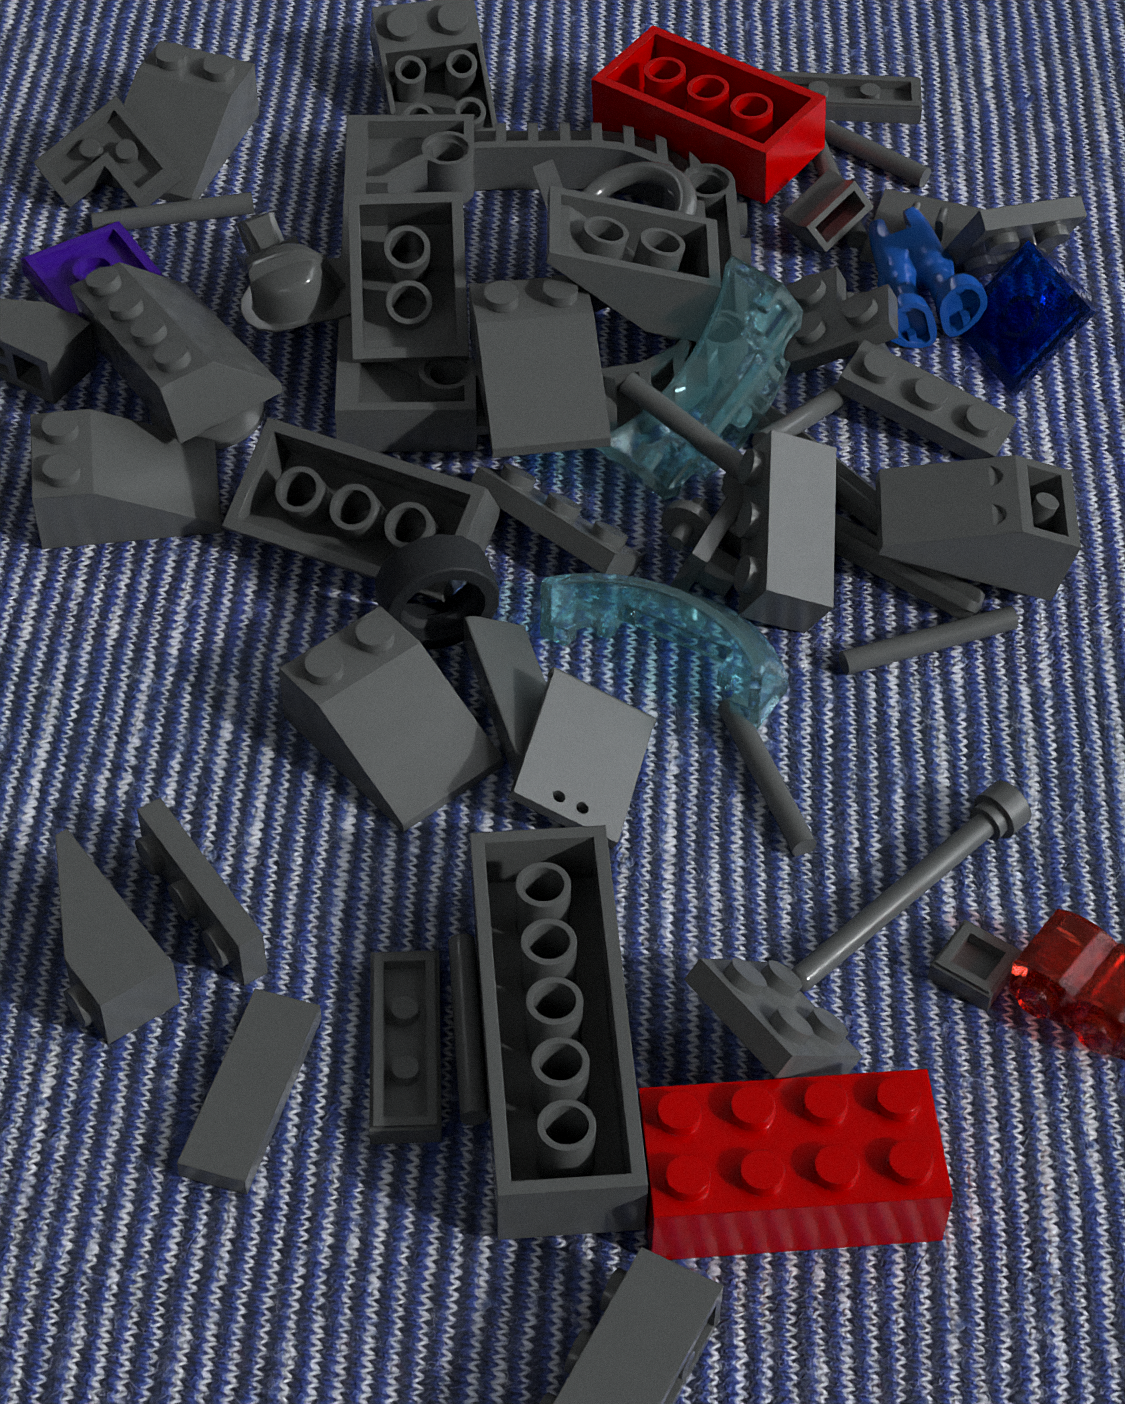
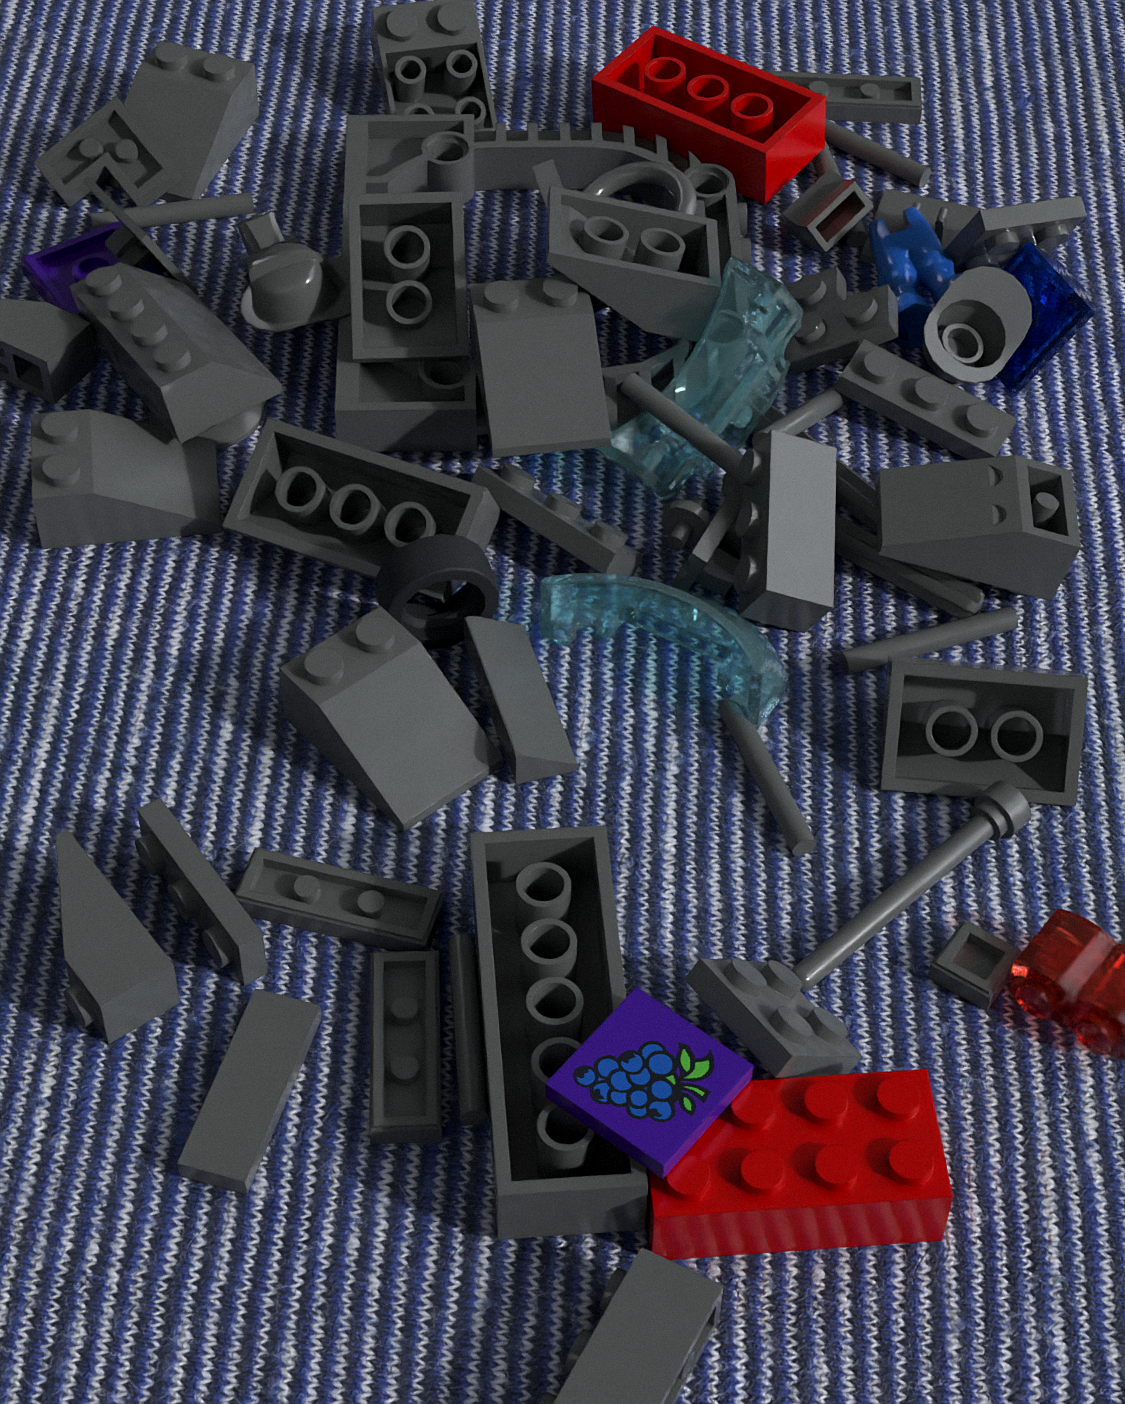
(131, 242): none -> dark grey piece
(340, 902): none -> dark grey tile
(584, 754): container -> none
(649, 1082): none -> dark purple tile
(976, 326): none -> dark grey piece
(978, 723): none -> dark grey slope

